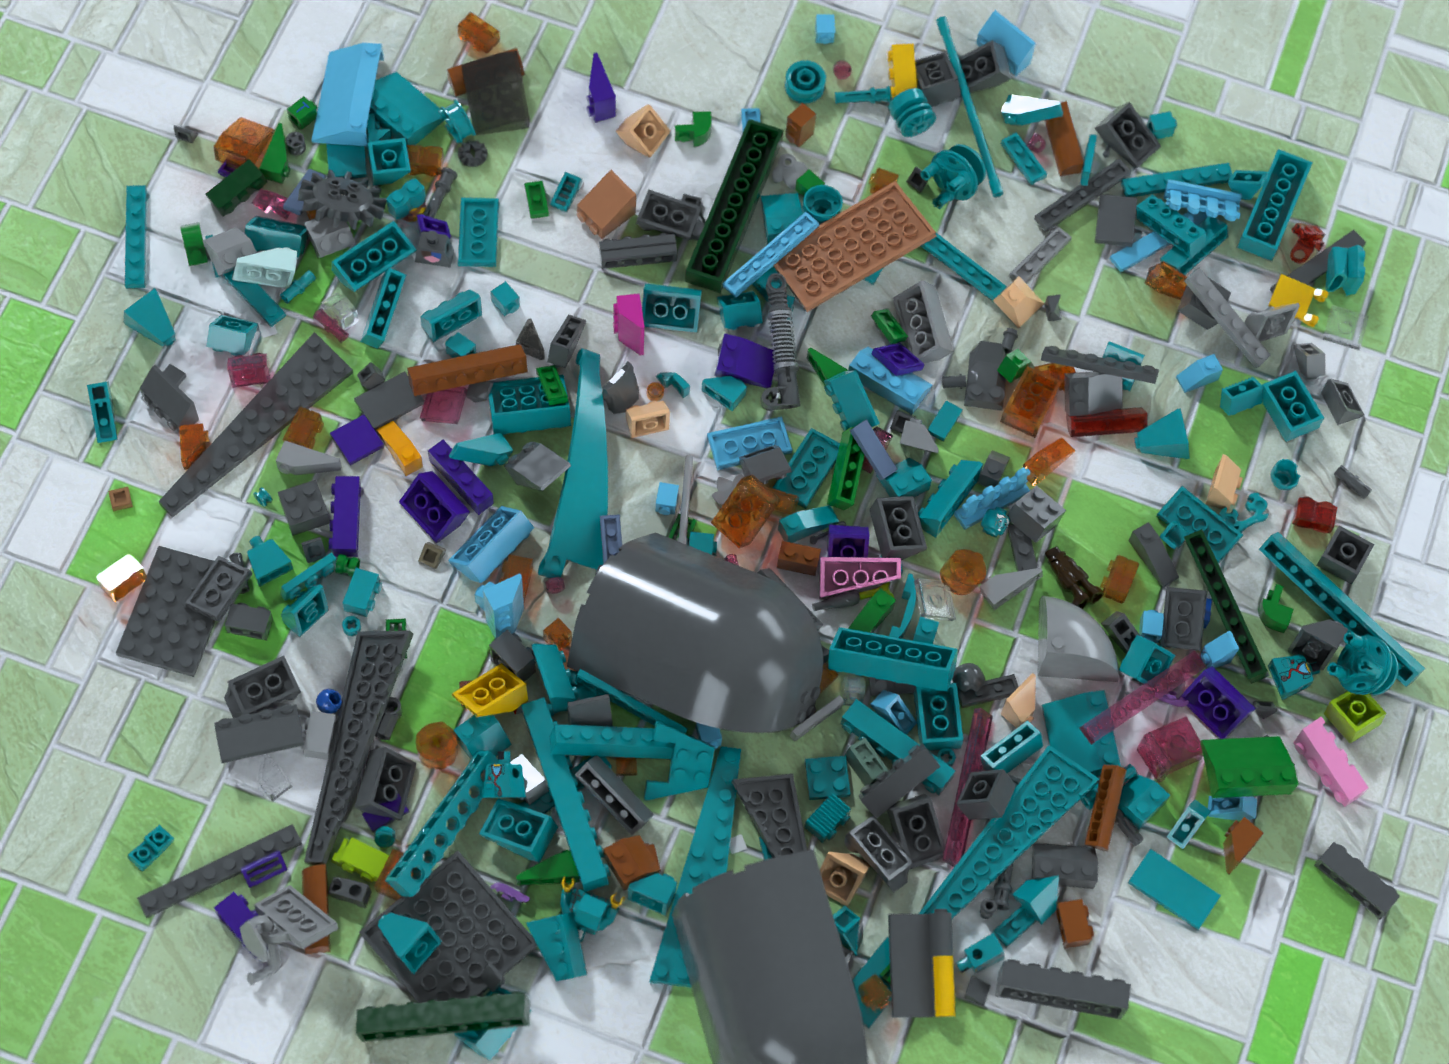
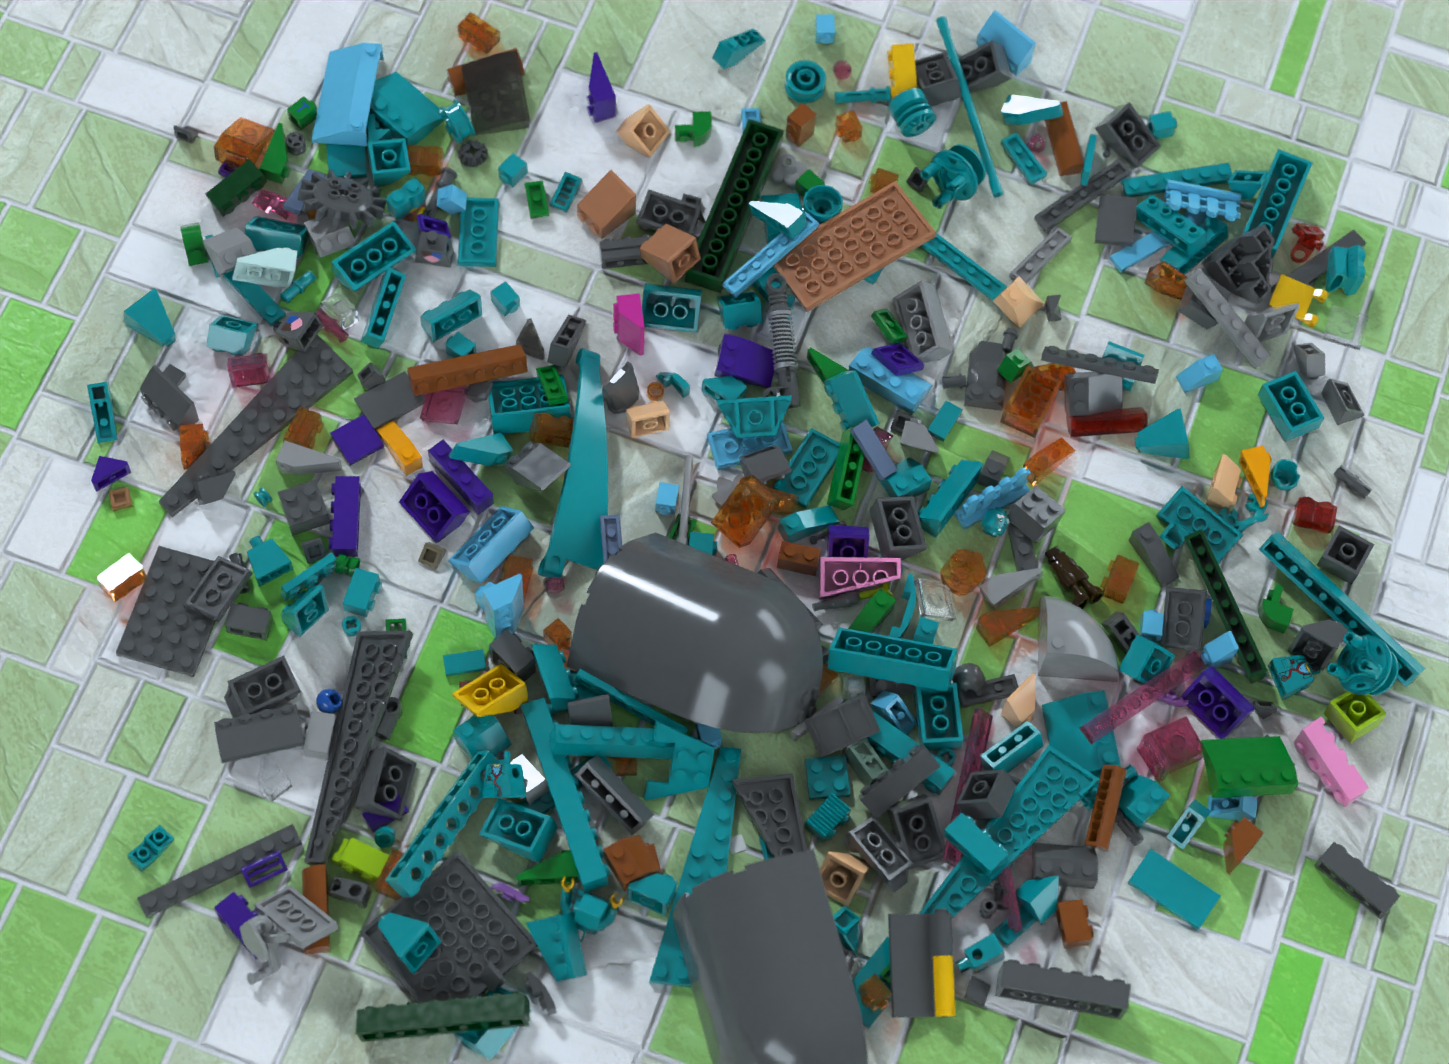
(108, 471): none -> dark purple slope
(135, 236): teal plate -> none
(213, 488): none -> dark grey slope
(298, 329): none -> dark grey torso
(433, 735): clear orange brick -> none
(451, 199): none -> medium azure brick
(464, 662): none -> teal tile
(512, 170): none -> teal brick
(536, 987): none -> dark grey slope
(551, 430): none -> clear orange brick
(670, 252): none -> nougat slope
(736, 48): none -> teal slope
(755, 415): none -> teal wing
(780, 216): none -> slope
(842, 725): none -> dark grey piece
(848, 127): none -> clear orange brick
(976, 844): none -> teal brick
(1002, 623): none -> clear orange slope
(1010, 900): none -> clear pink plate
(1241, 396): teal brick -> none
(1244, 265): none -> dark grey brick
(1256, 467): none -> light orange slope

